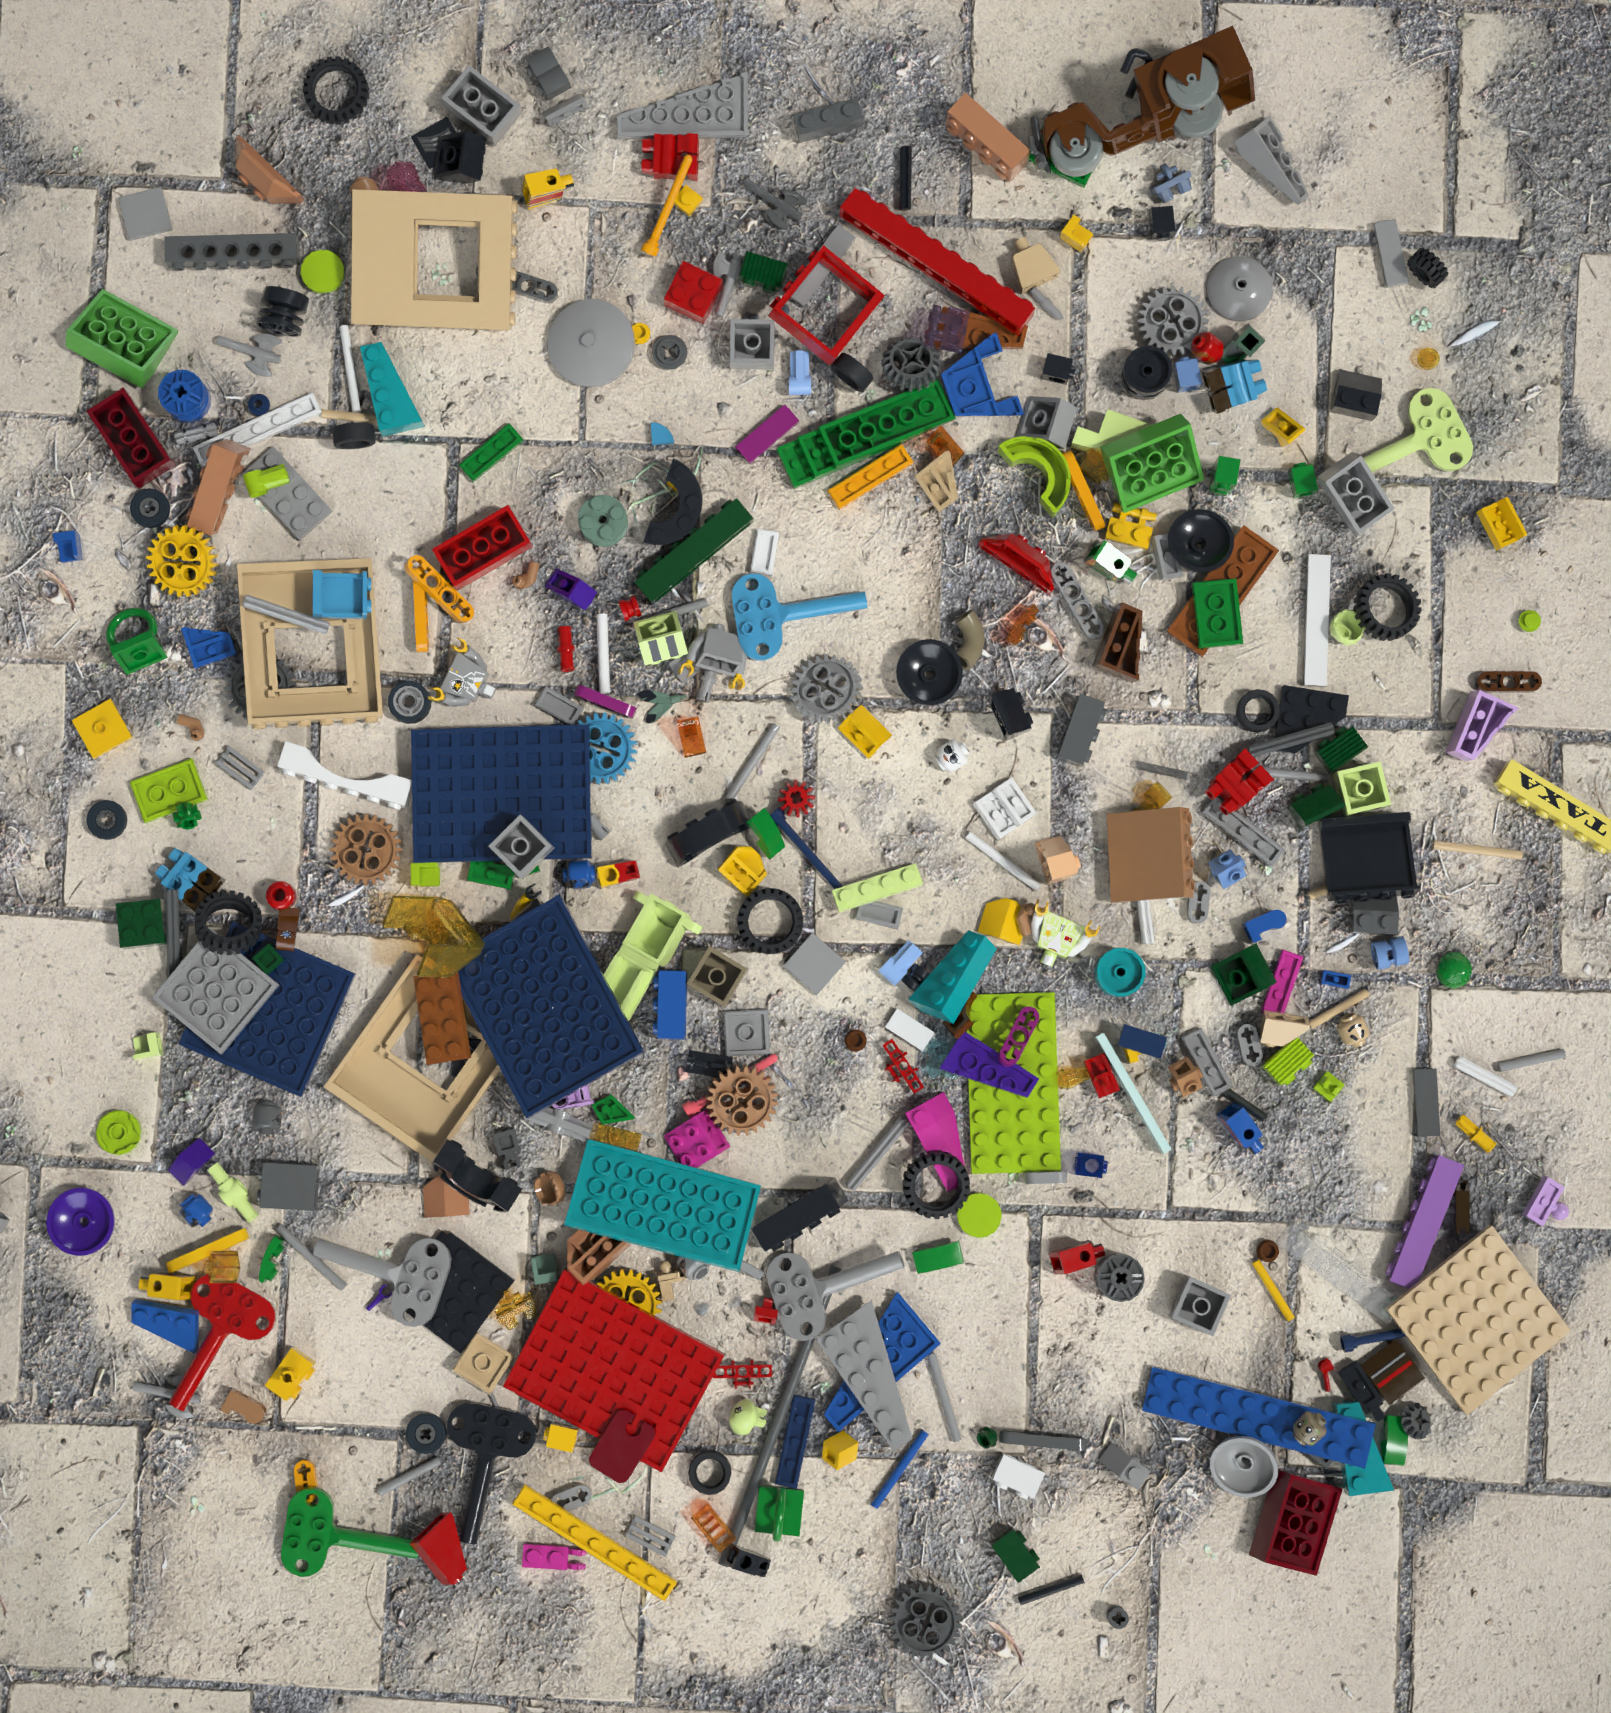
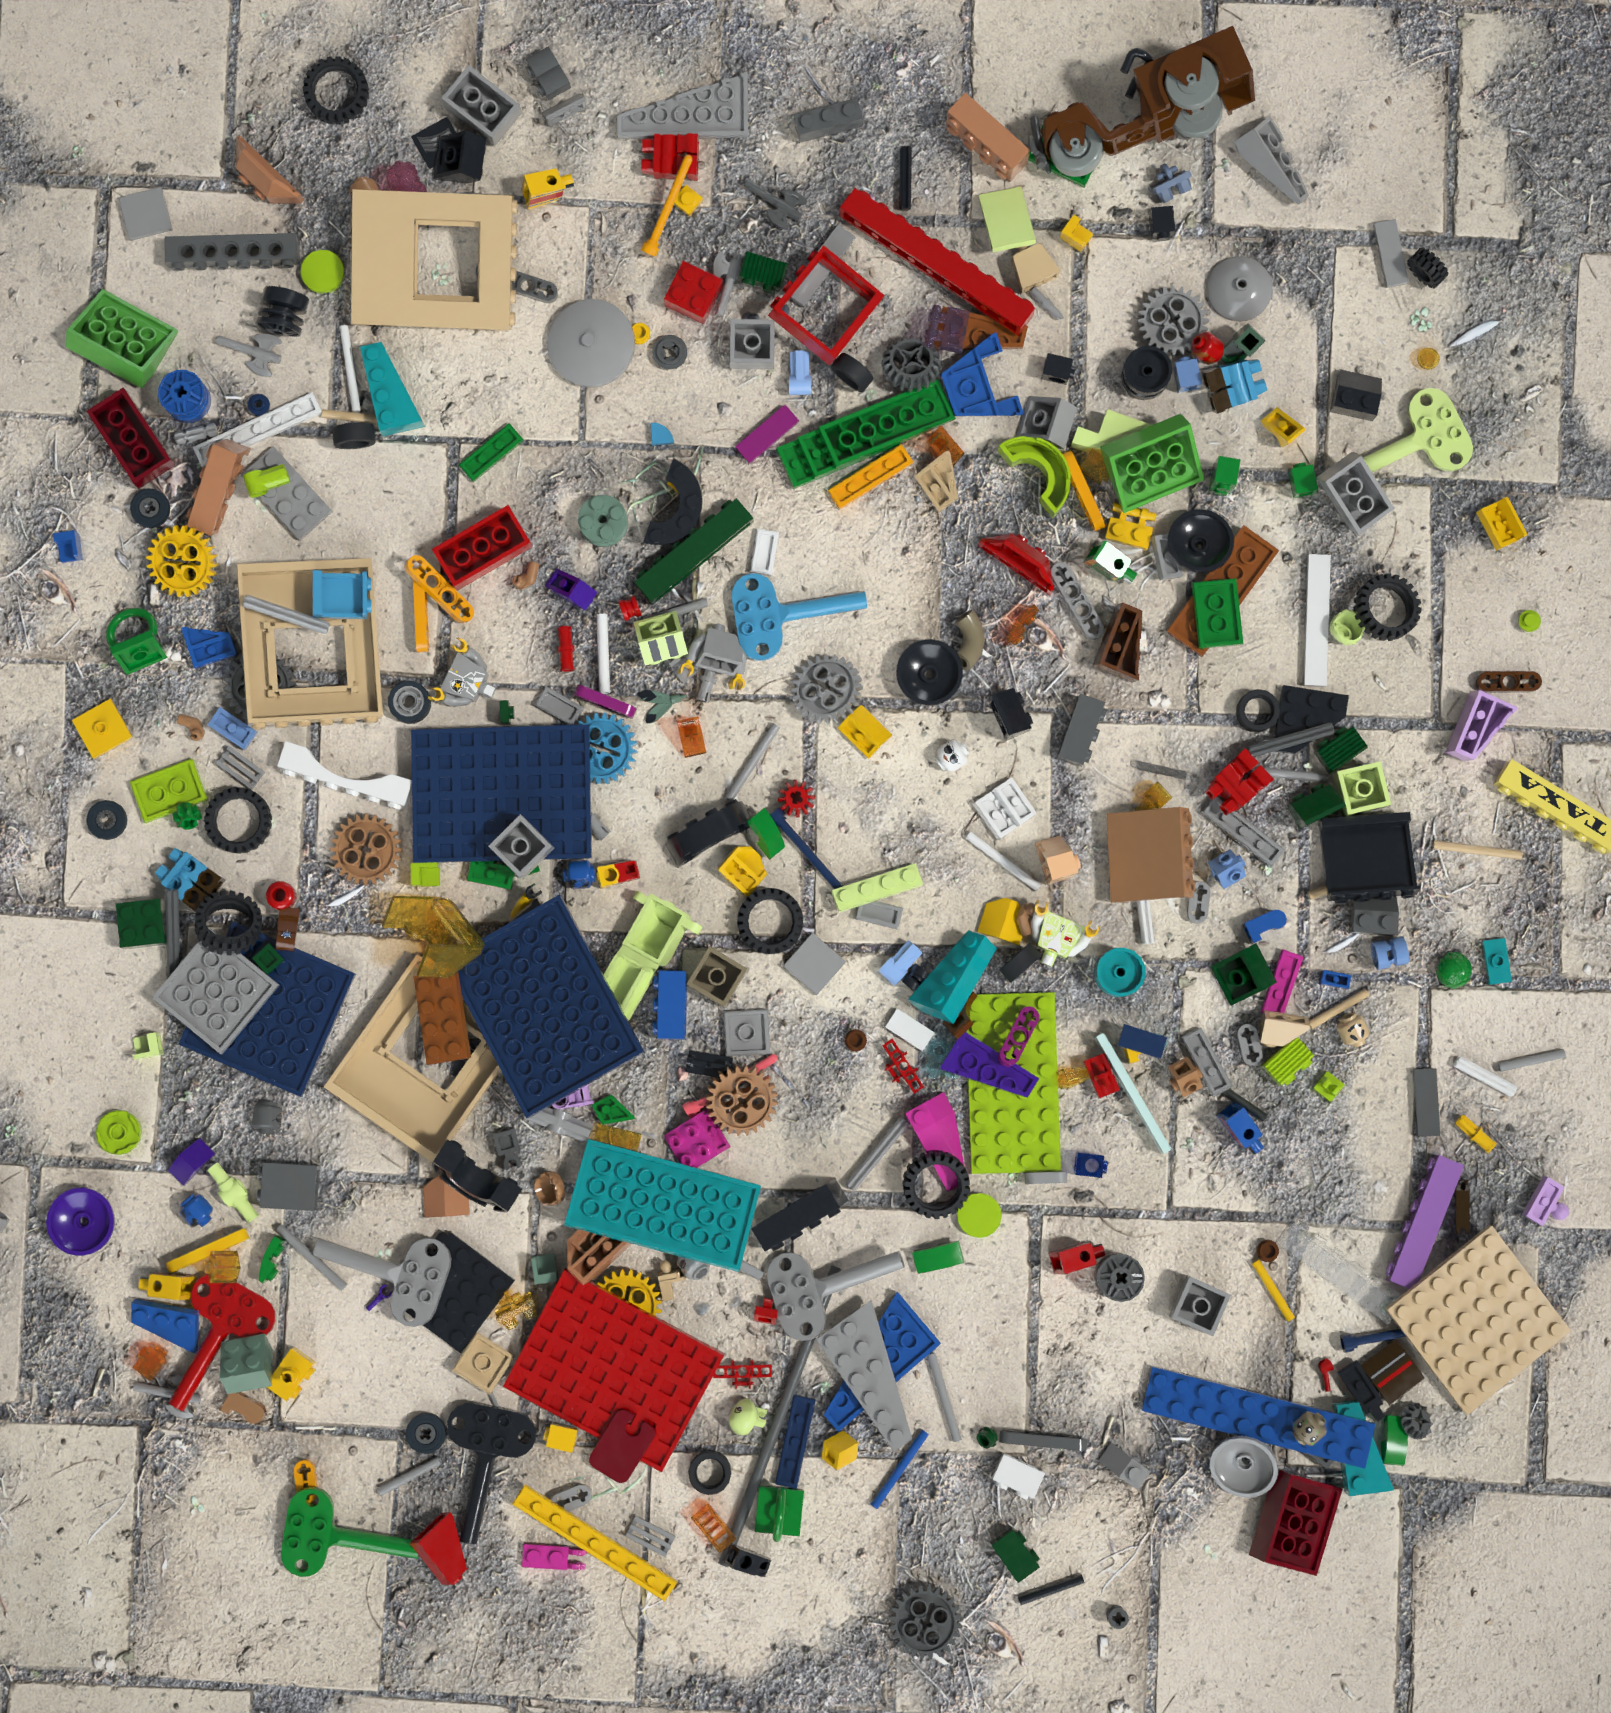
(151, 1361): none -> clear orange brick
(211, 820): none -> black tyre
(232, 728): none -> medium blue plate
(246, 1363): none -> sand green brick
(506, 712): none -> dark green plate
(1007, 219): none -> yellowish green tile
(1020, 962): none -> black tyre
(1496, 961): none -> teal plate

